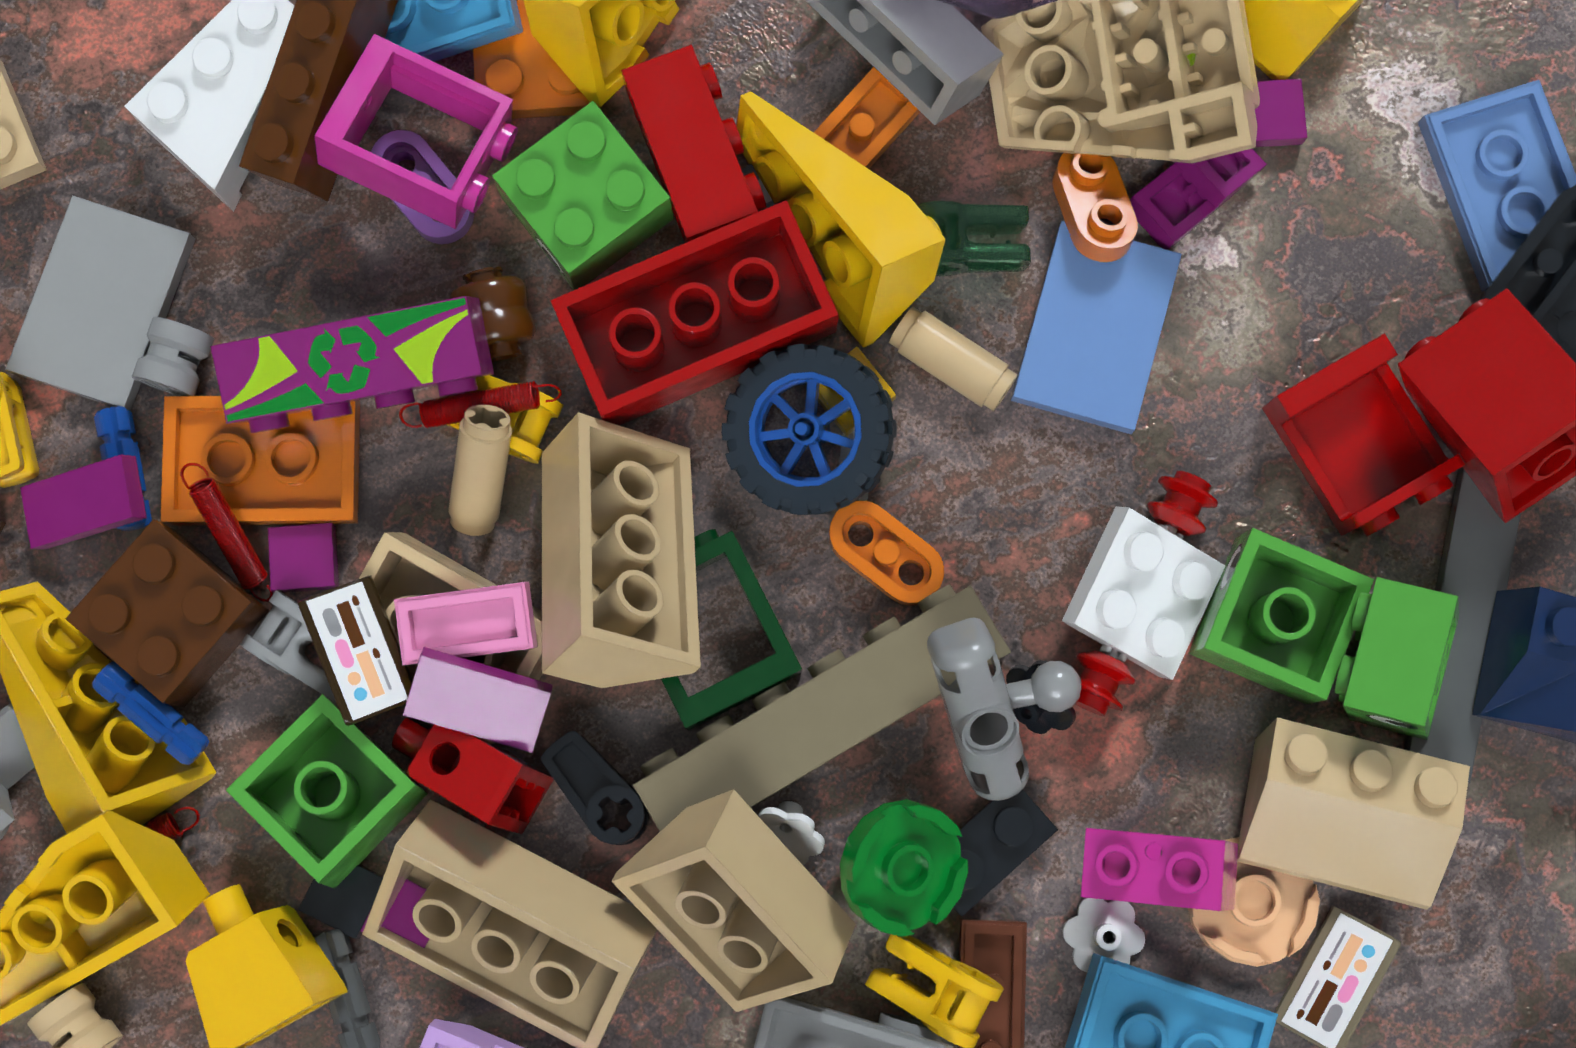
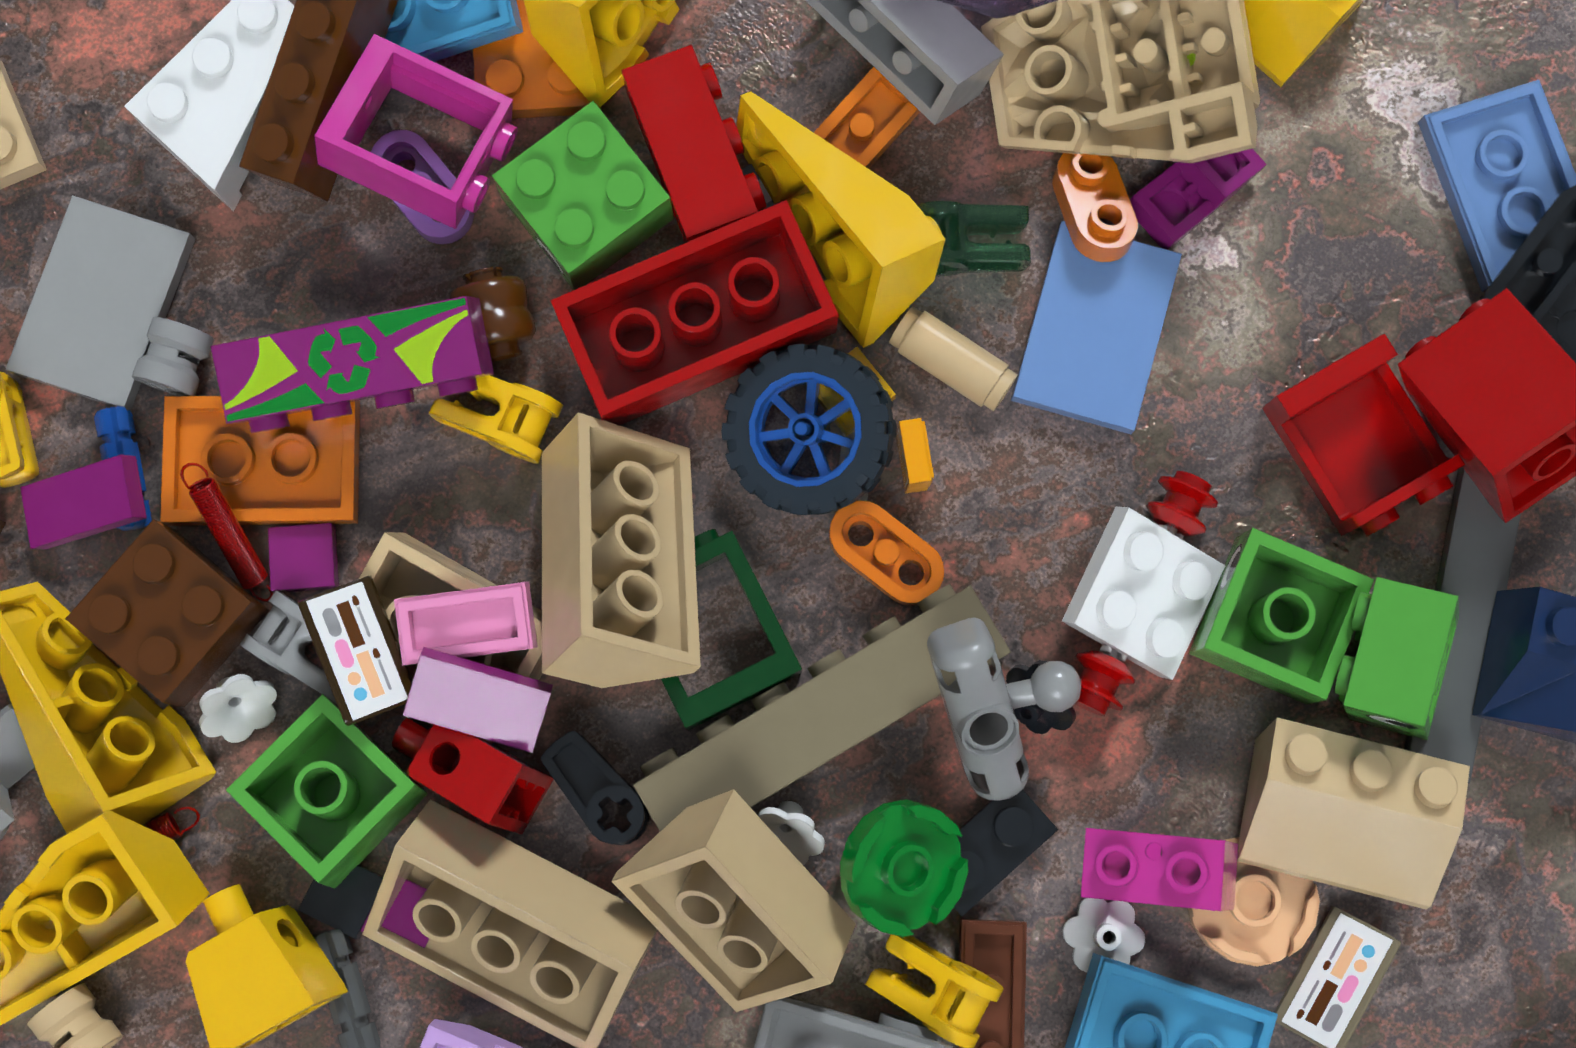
(150, 714): blue axle -> none
(237, 708): none -> white plant
(452, 408): red piece -> none
(479, 469): tan piece -> none
(914, 455): none -> light orange tile
(1280, 113): magenta tile -> none

